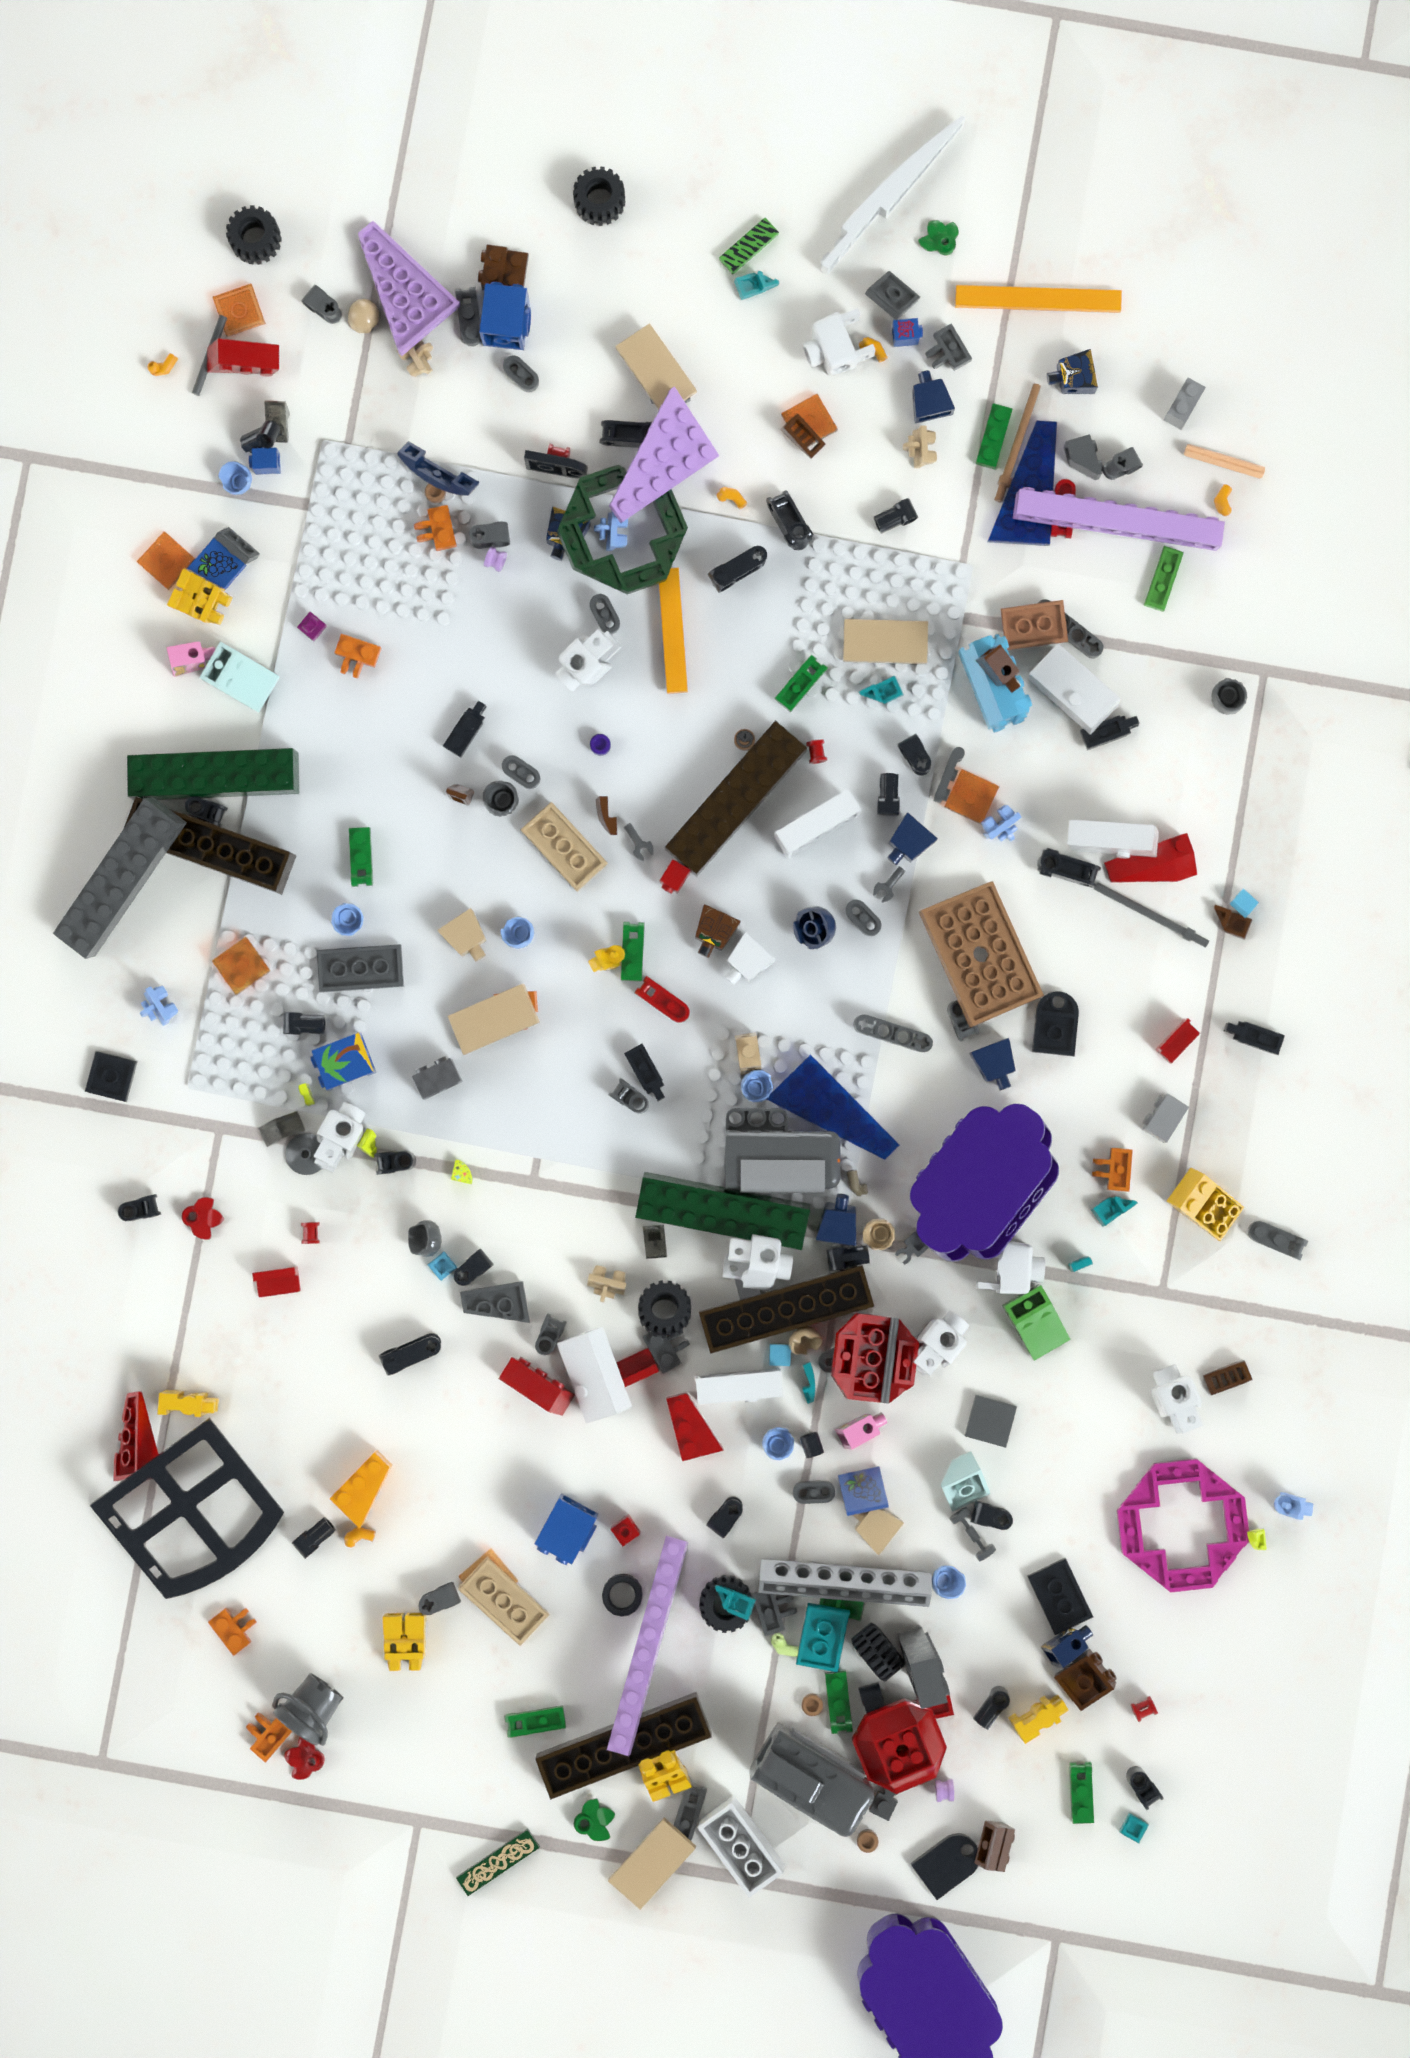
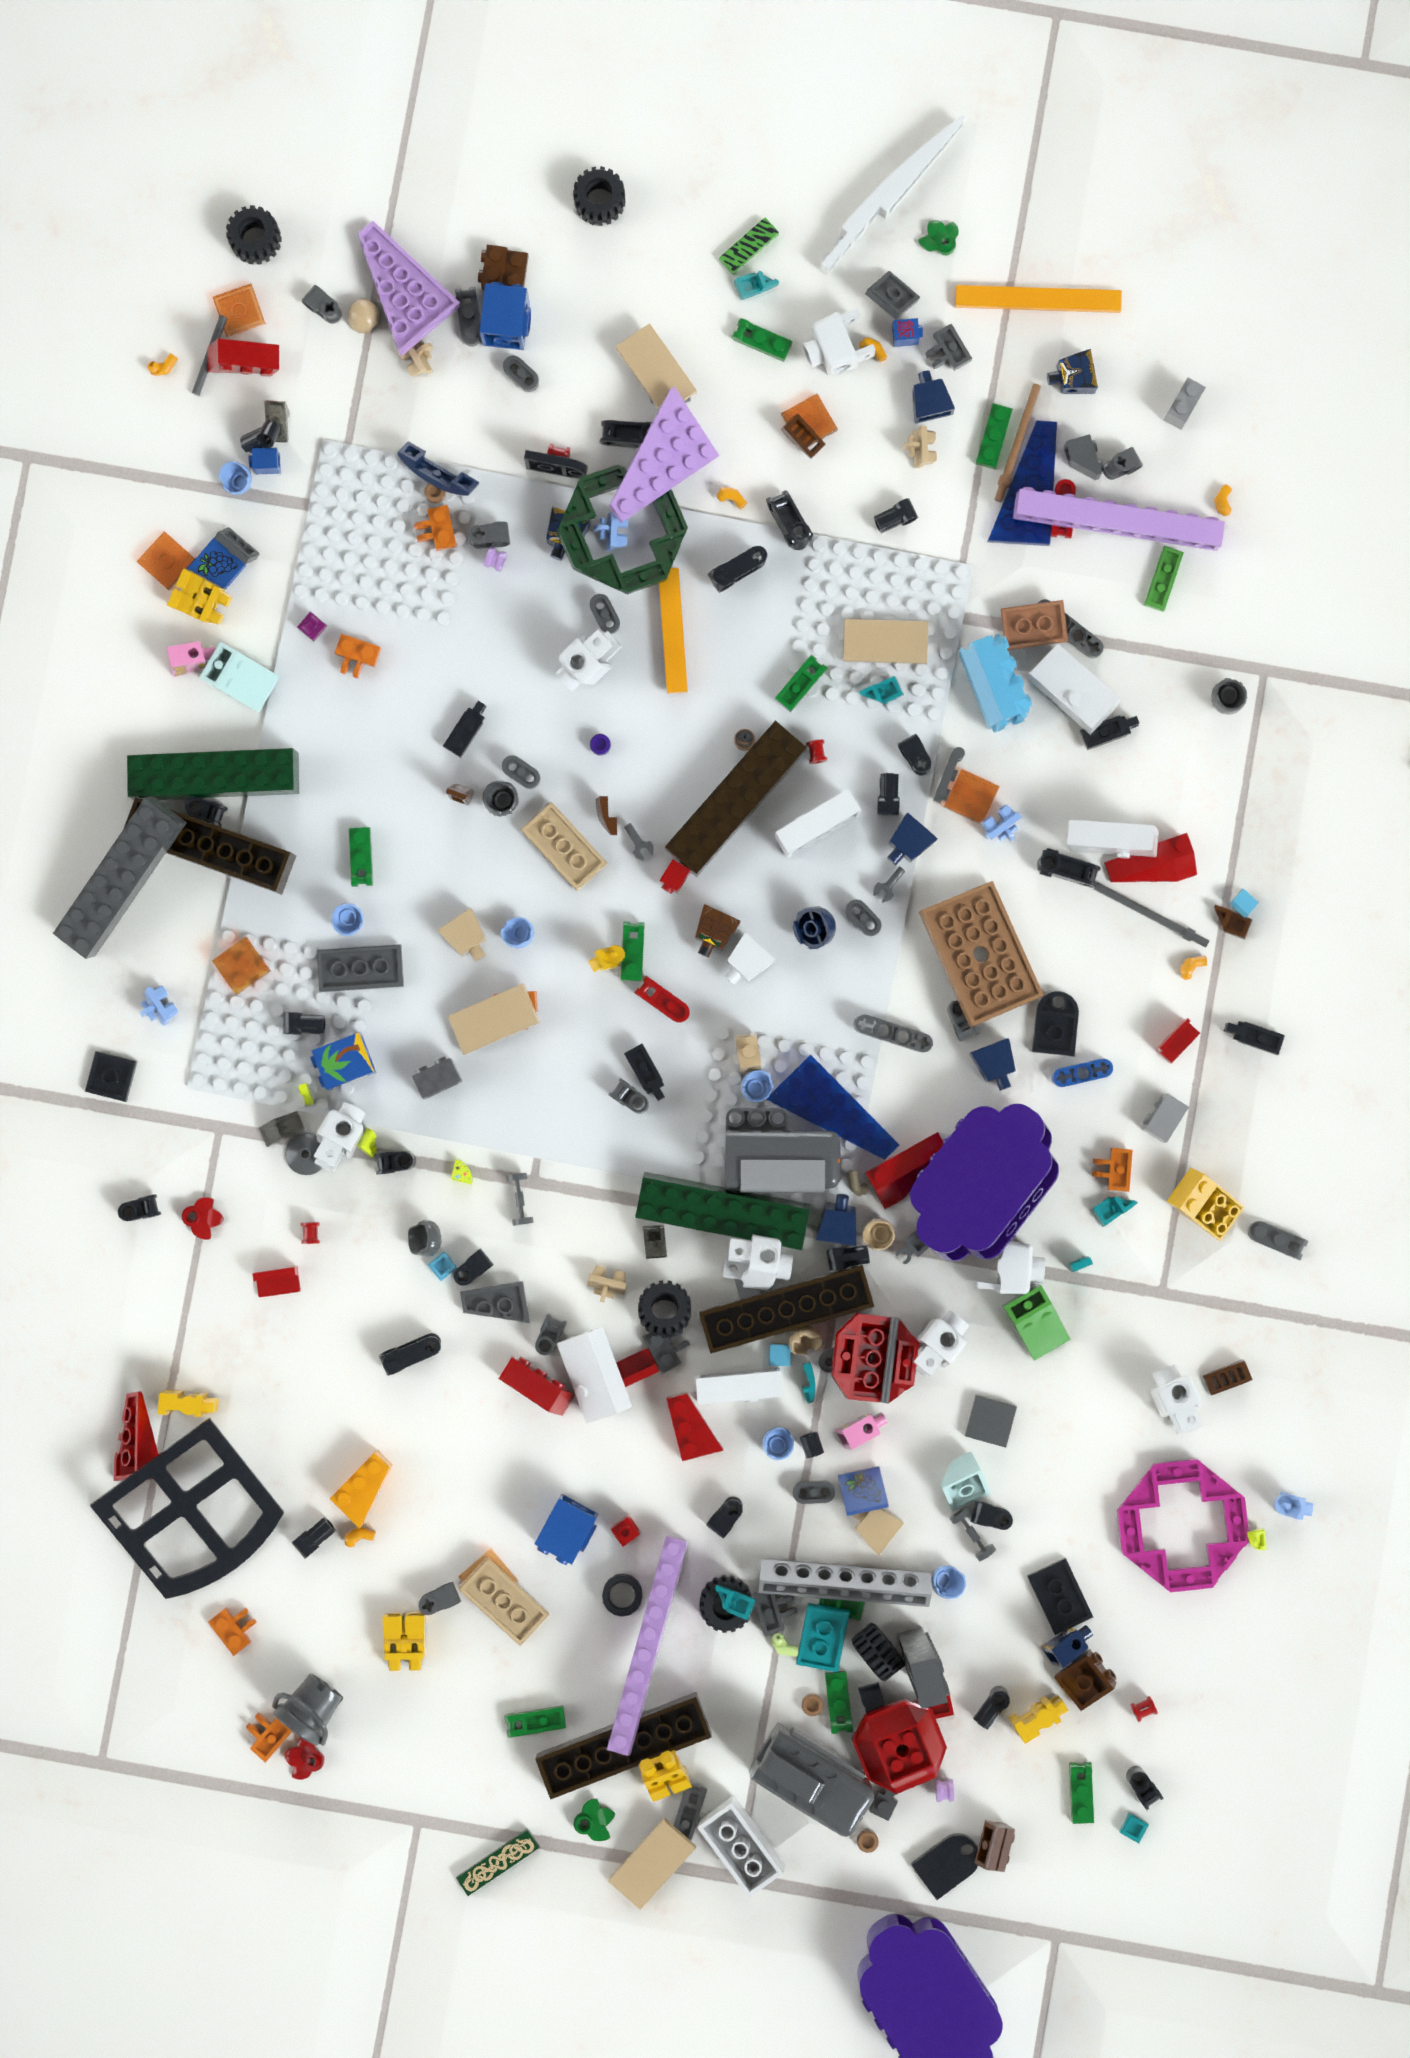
(519, 1199): none -> dark grey wheel
(762, 340): none -> green plate
(896, 1176): none -> red wedge
(996, 659): torso -> none
(1096, 1063): none -> blue beam
(1190, 964): none -> light orange arm
(1224, 461): light nougat axle -> none

